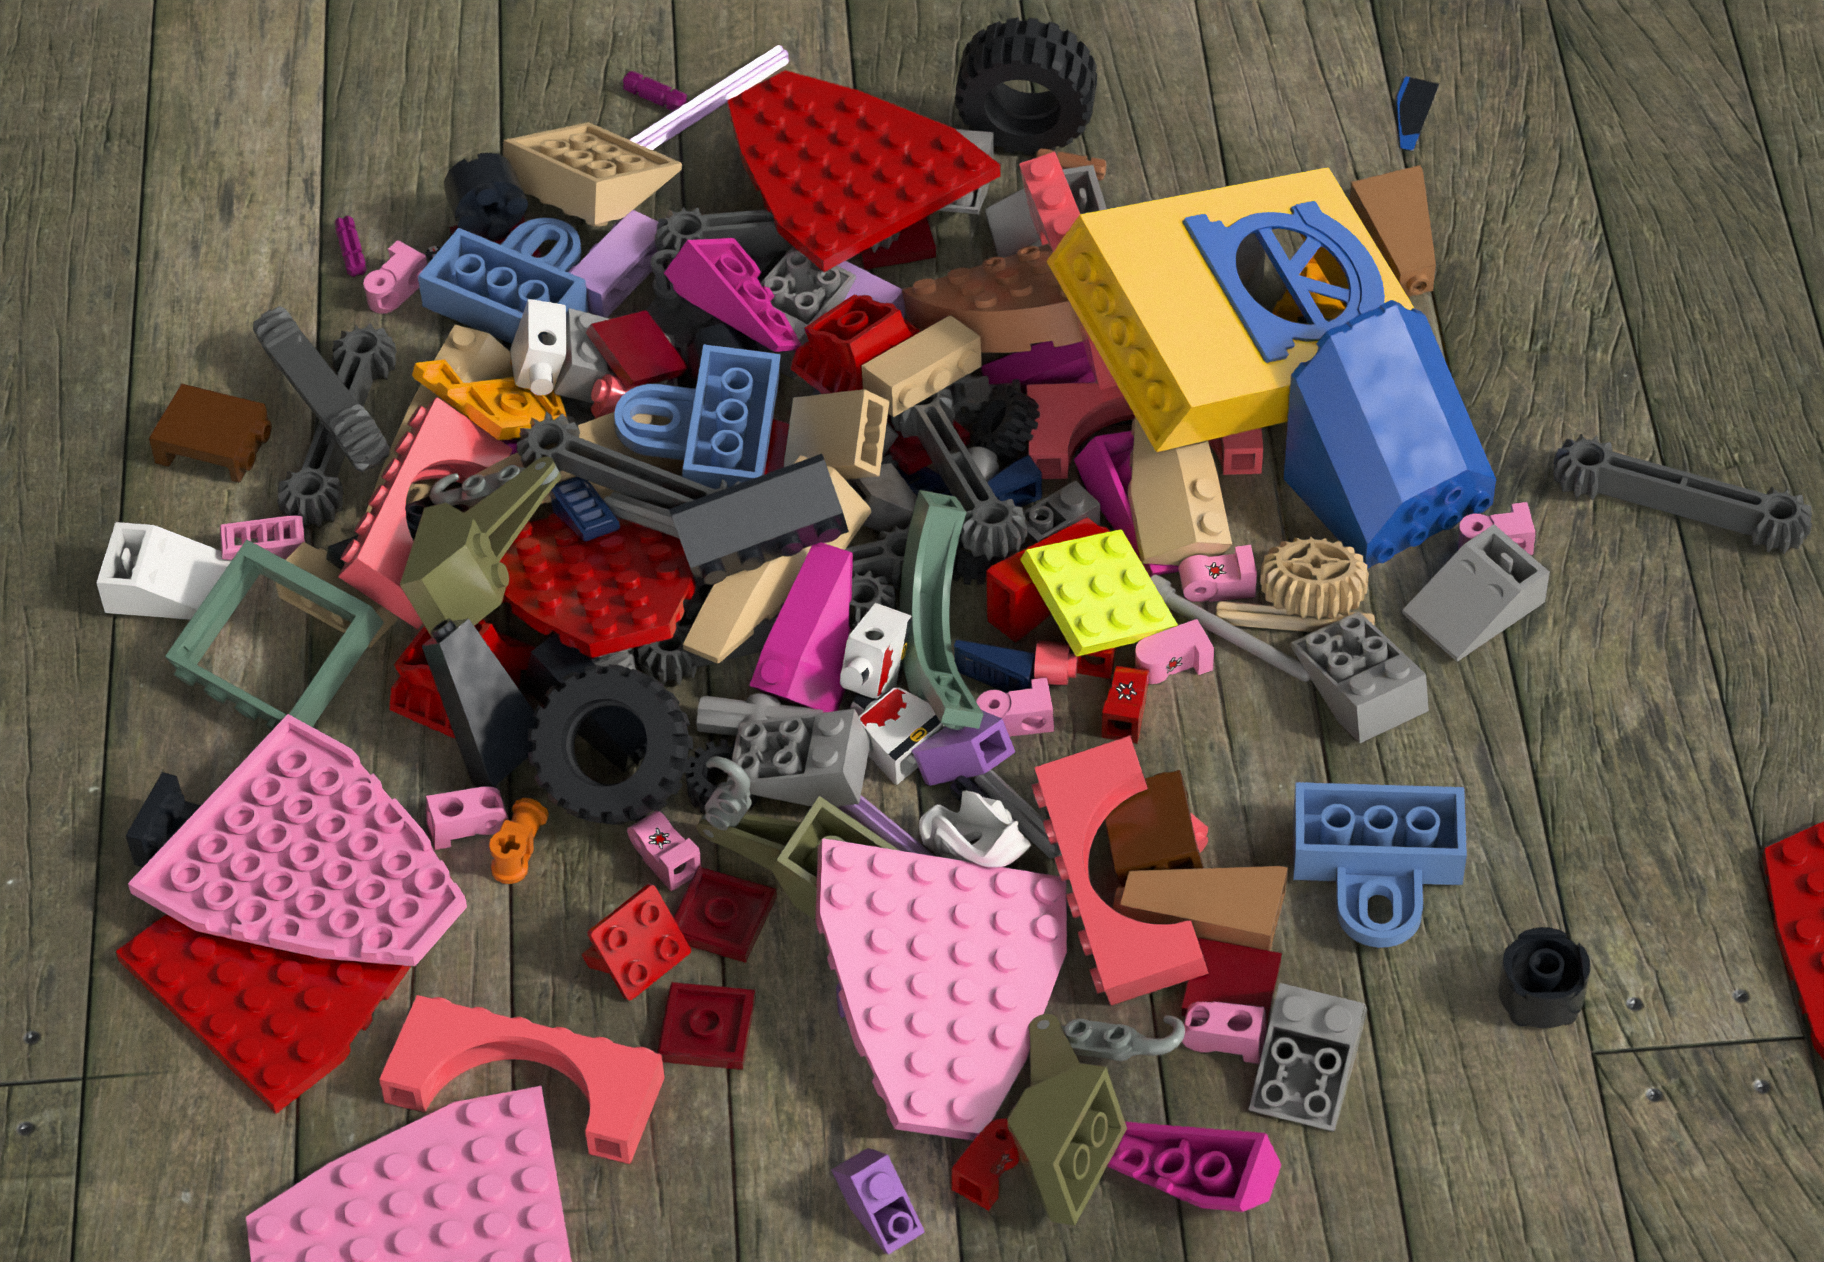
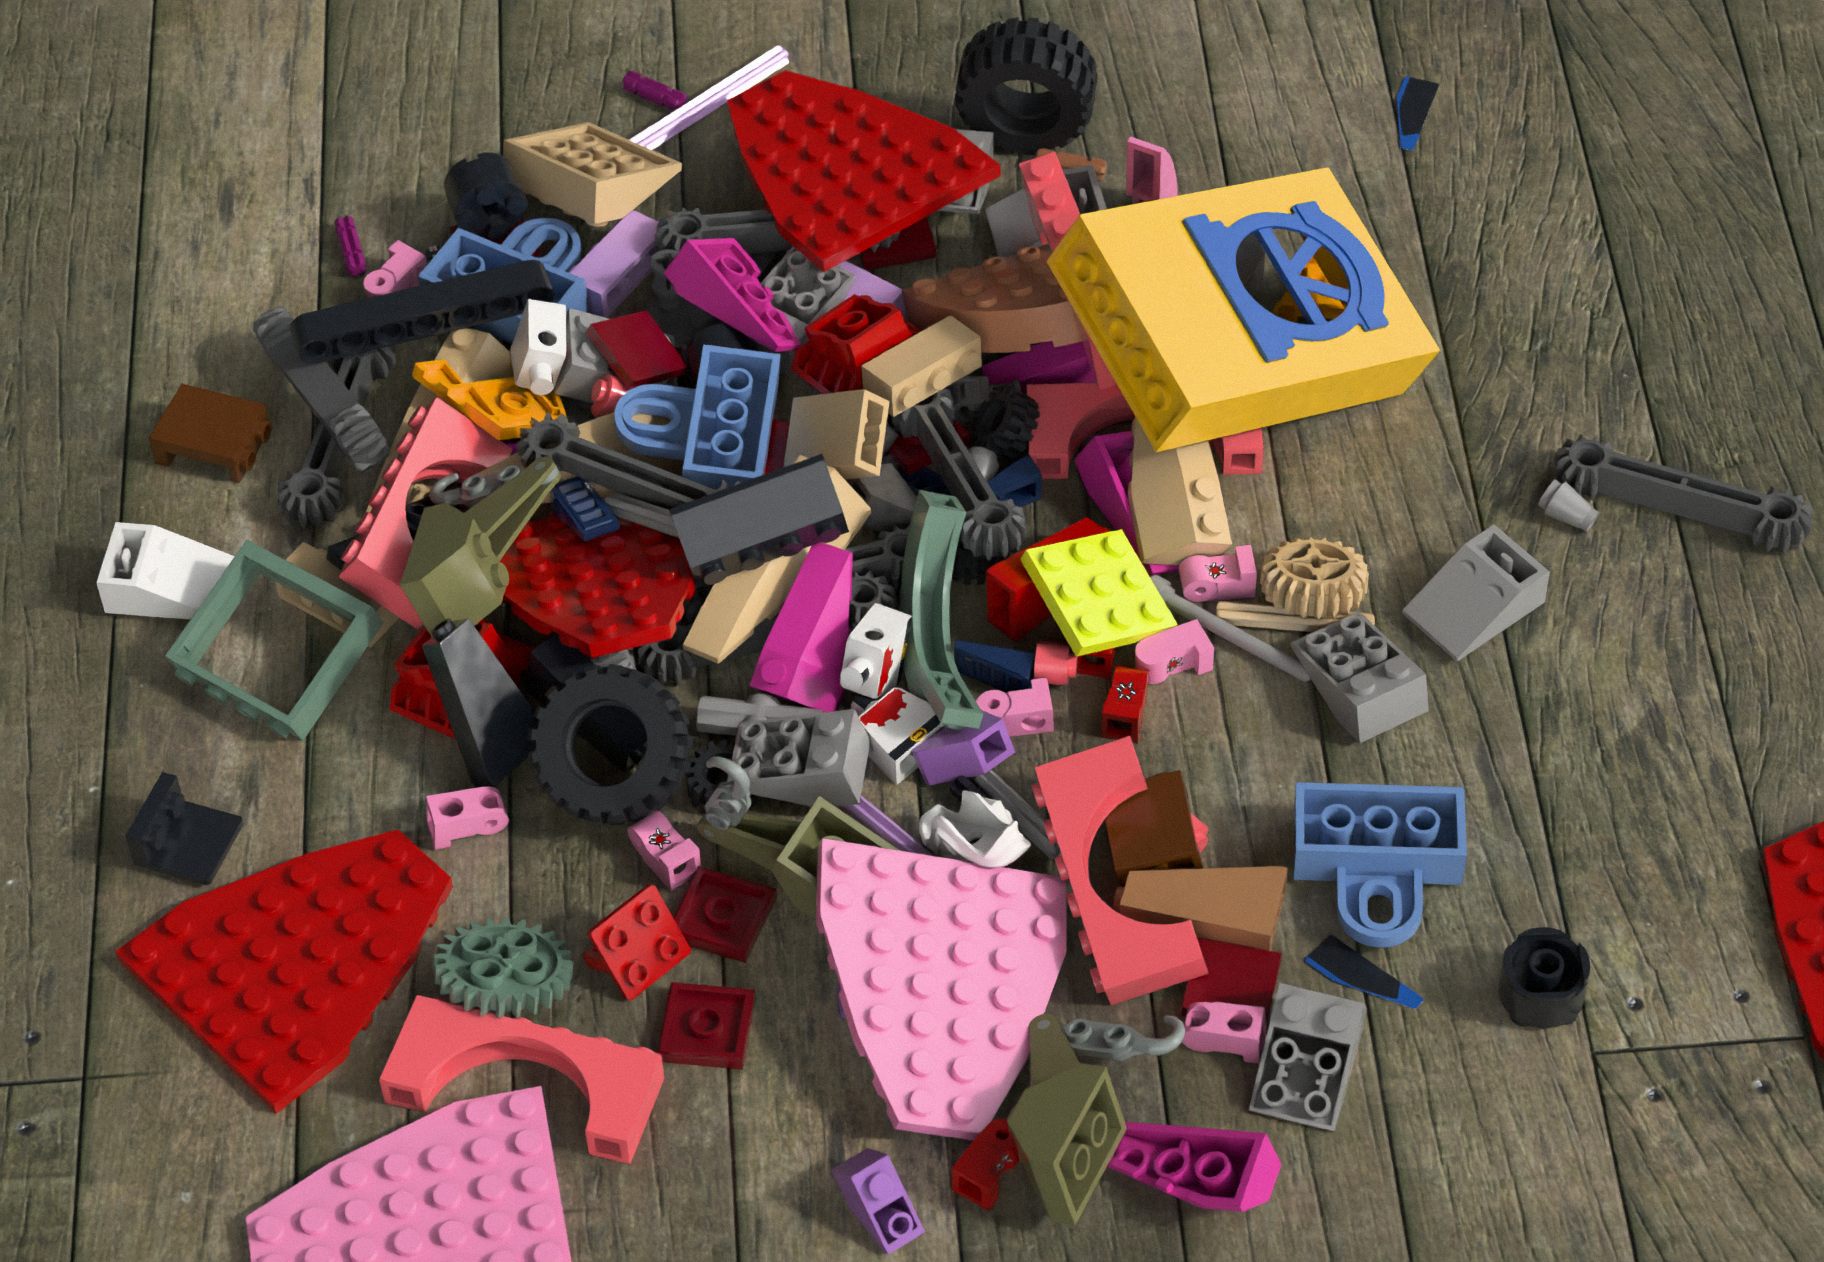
(285, 530): bright pink slope -> none
(305, 859): bright pink wing -> none
(419, 311): none -> black beam
(503, 967): none -> sand green gear
(514, 841): orange connector -> none
(1060, 511): flat silver slope -> none
(1149, 172): none -> bright pink slope
(1351, 969): none -> black sticker
(1383, 436): blue windscreen -> none
(1399, 223): medium nougat slope -> none
(1516, 525): bright pink leg -> none
(1568, 506): none -> light grey cone

